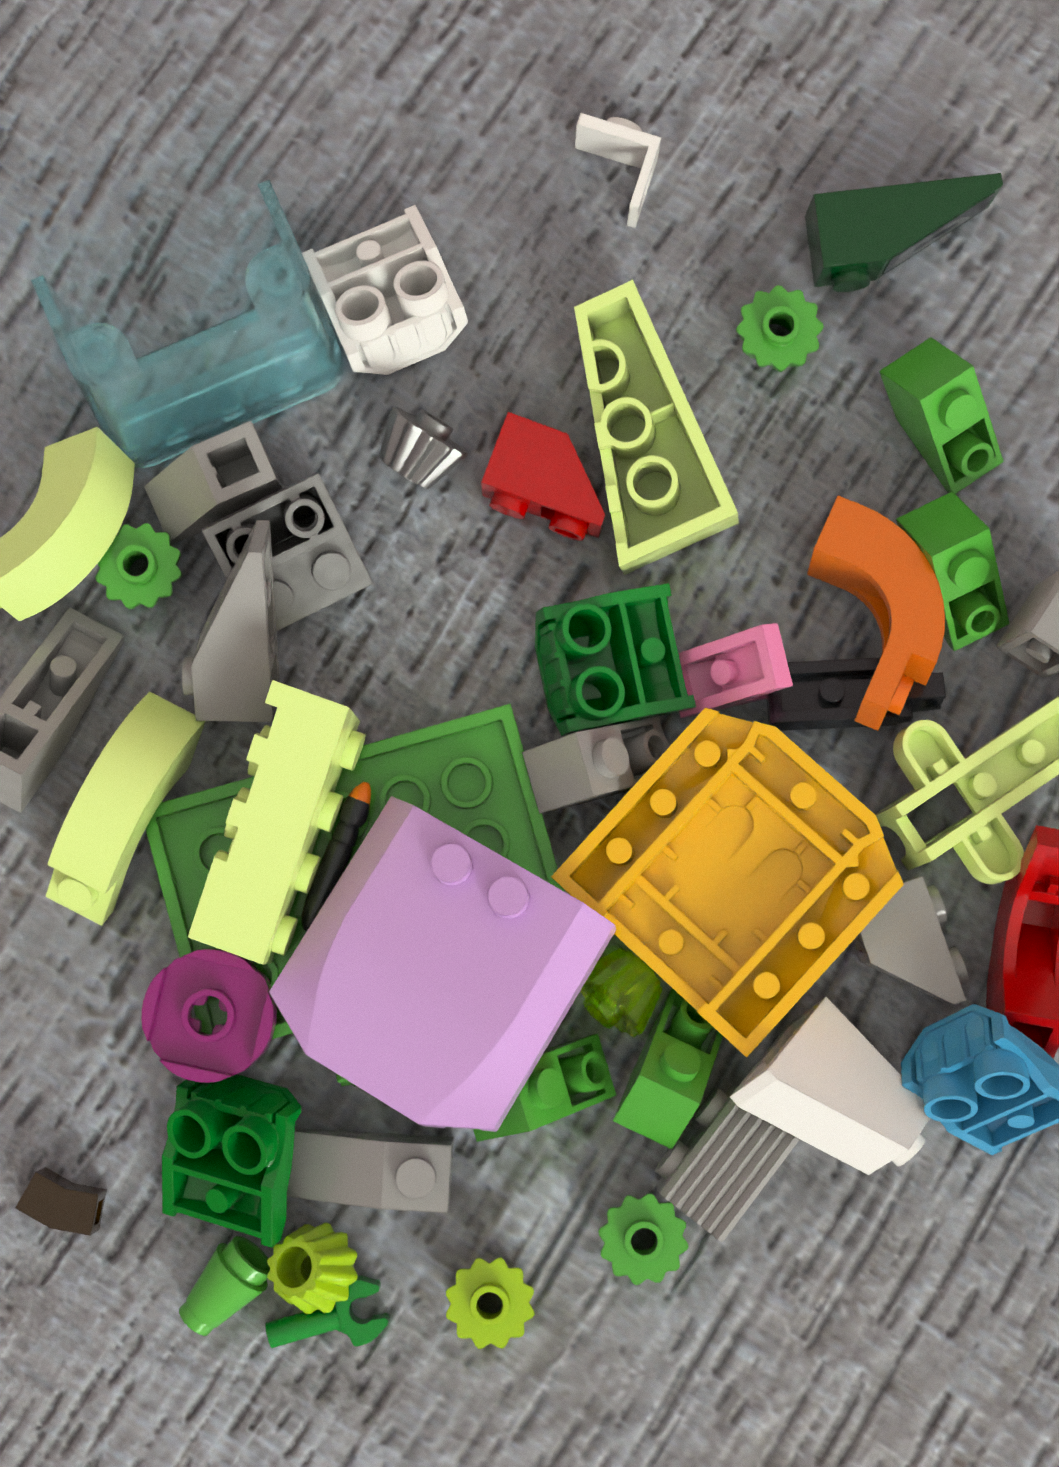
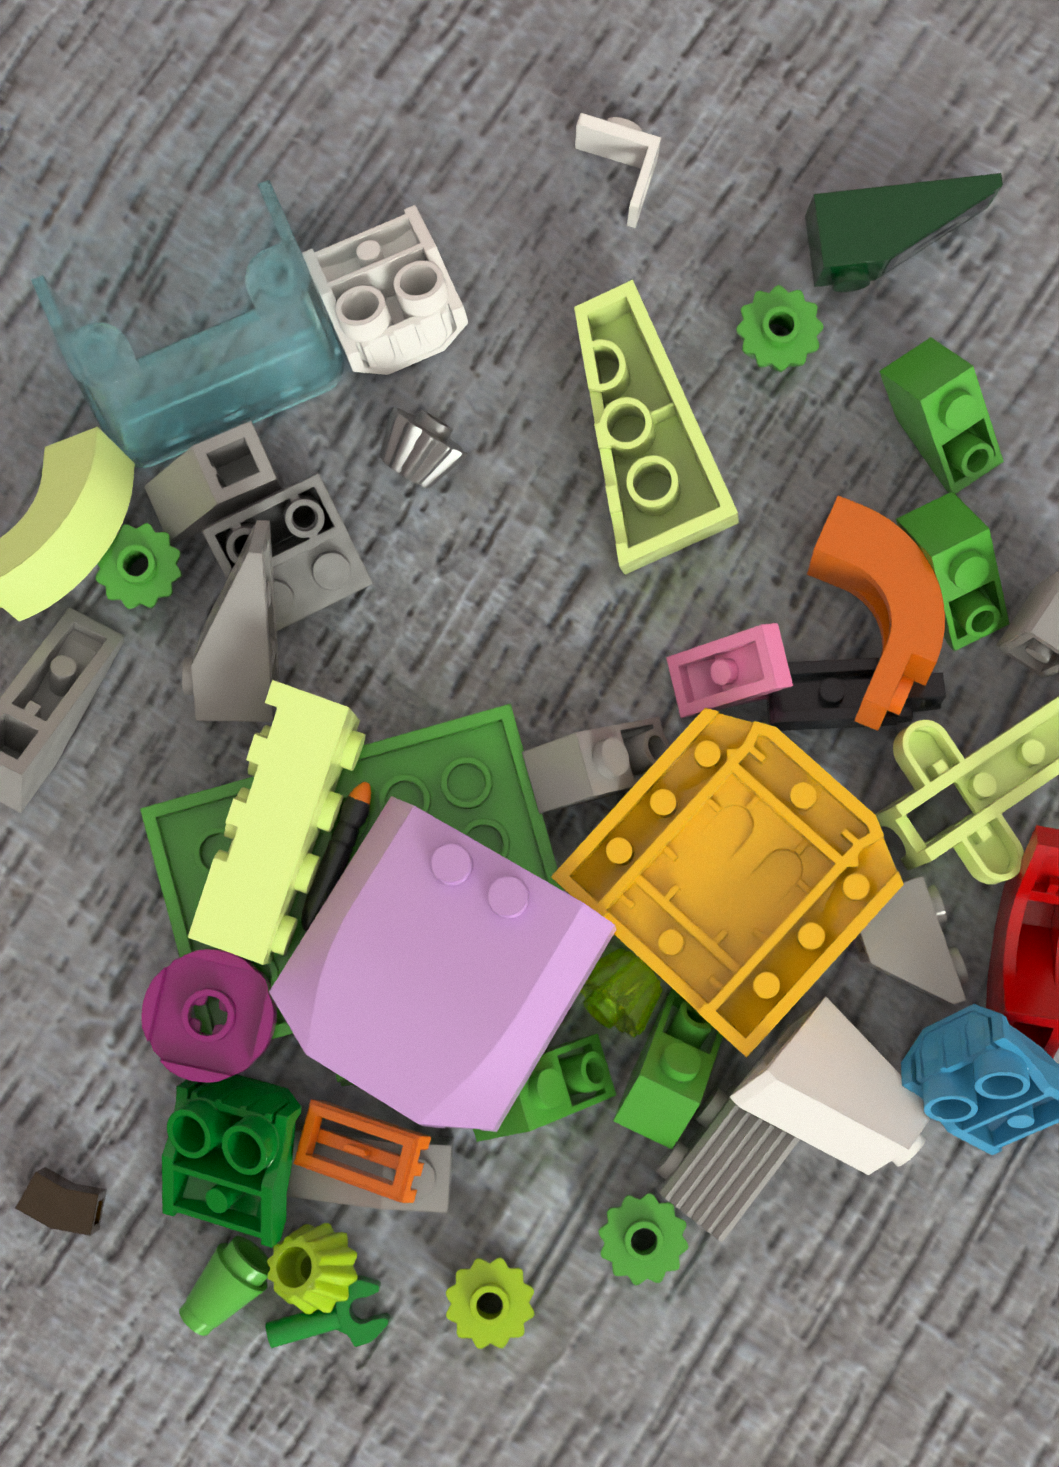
(117, 804): yellowish green arch -> none
(405, 1164): none -> orange tile
(542, 475): red slope -> none
(610, 659): green slope -> none

